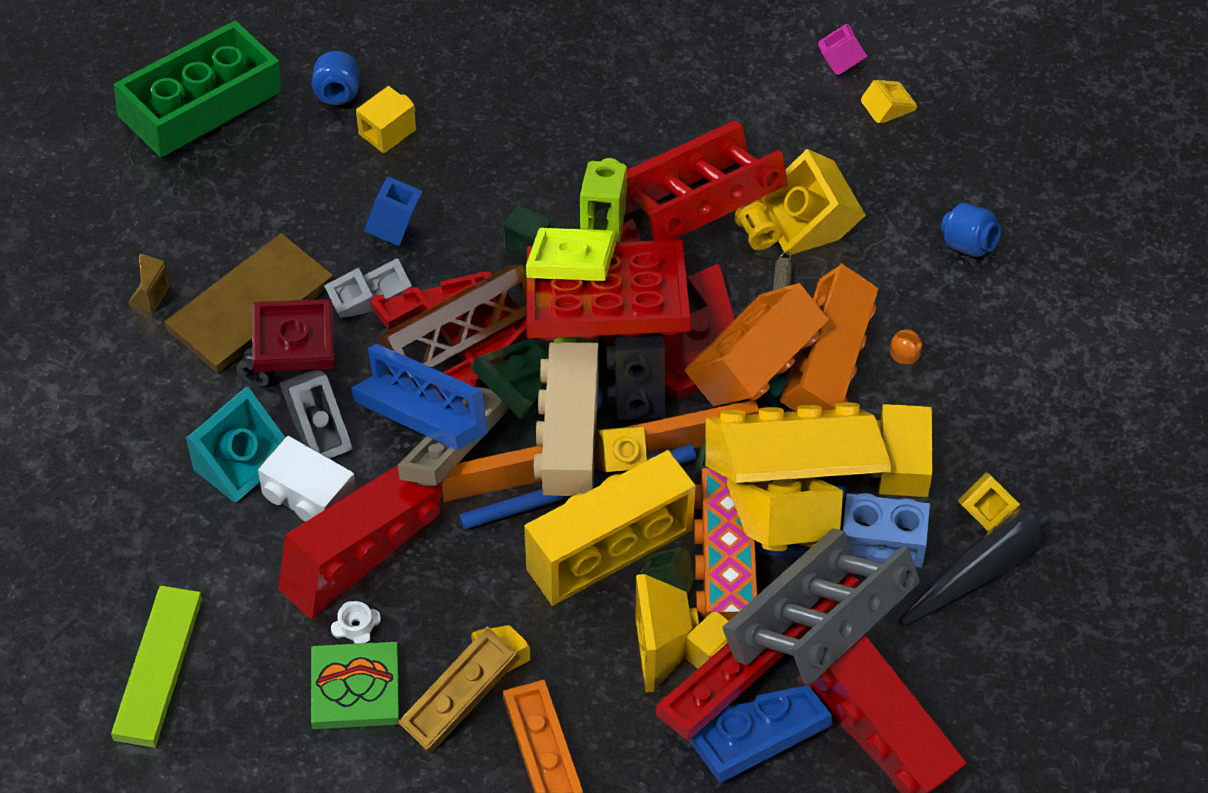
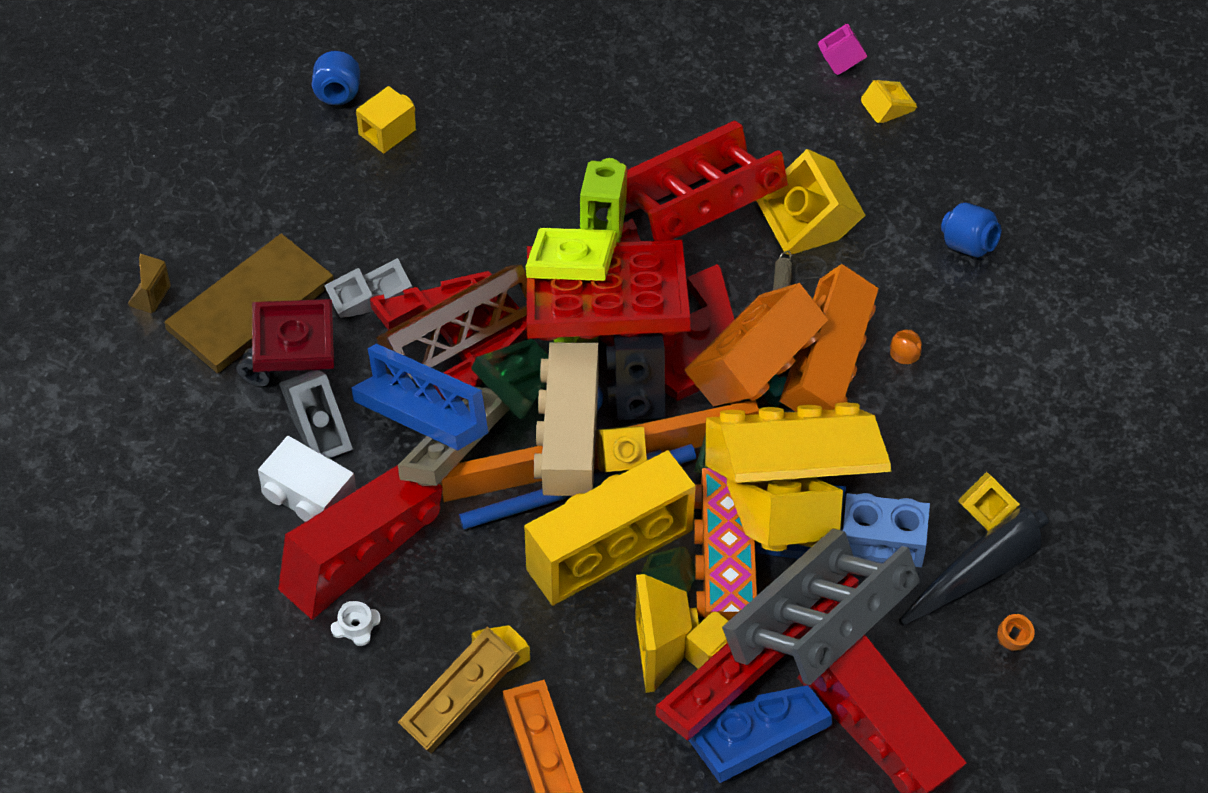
(157, 667): lime tile -> none
(197, 88): green brick -> none
(234, 445): teal slope -> none
(354, 685): bright green tile -> none
(393, 211): blue brick -> none
(522, 228): clear green slope -> none
(757, 225): yellow bush -> none
(909, 448): yellow brick -> none
(1024, 636): none -> orange hinge

